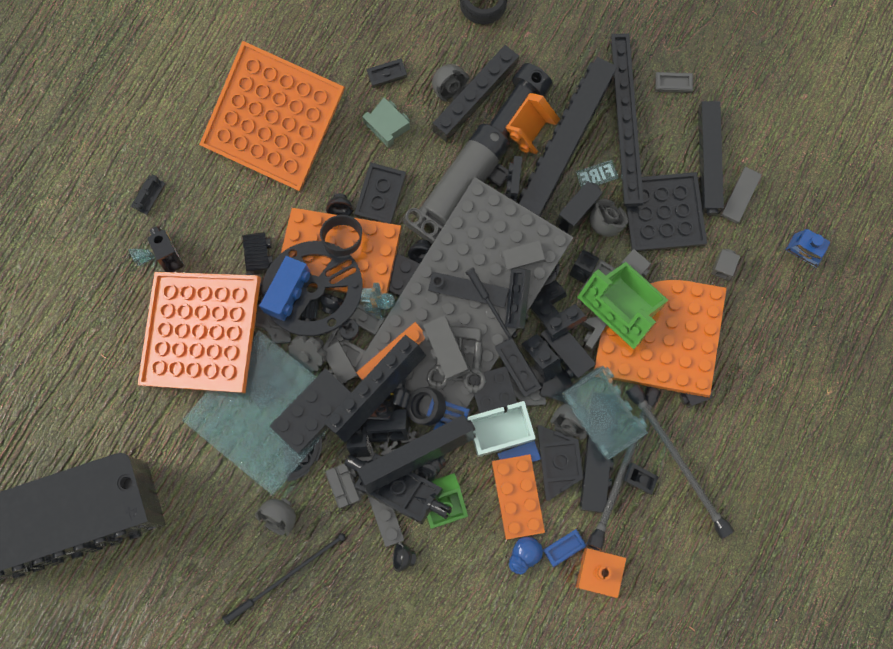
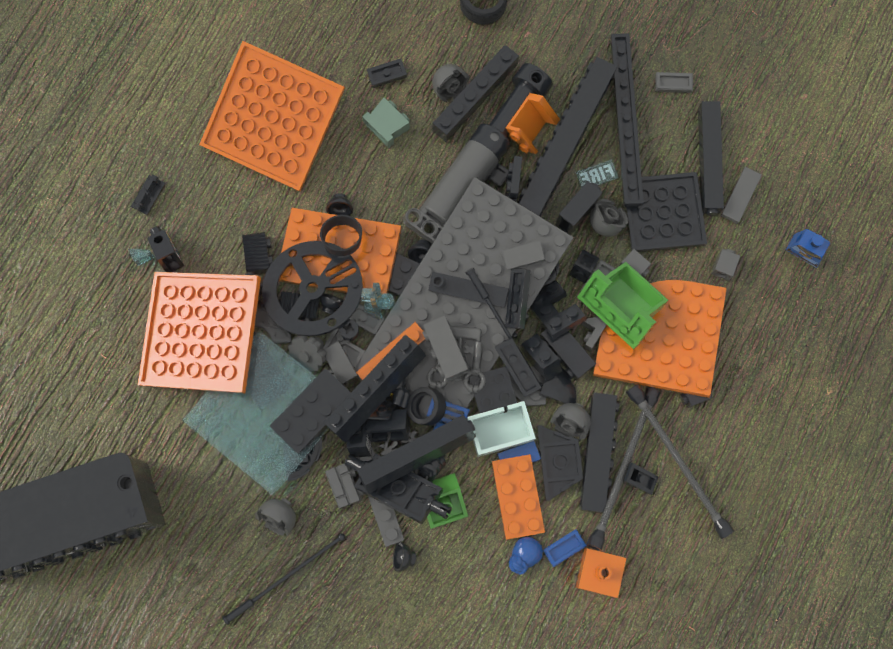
(285, 288): blue brick -> none
(380, 193): black plate -> none
(604, 412): clear light blue windscreen -> none

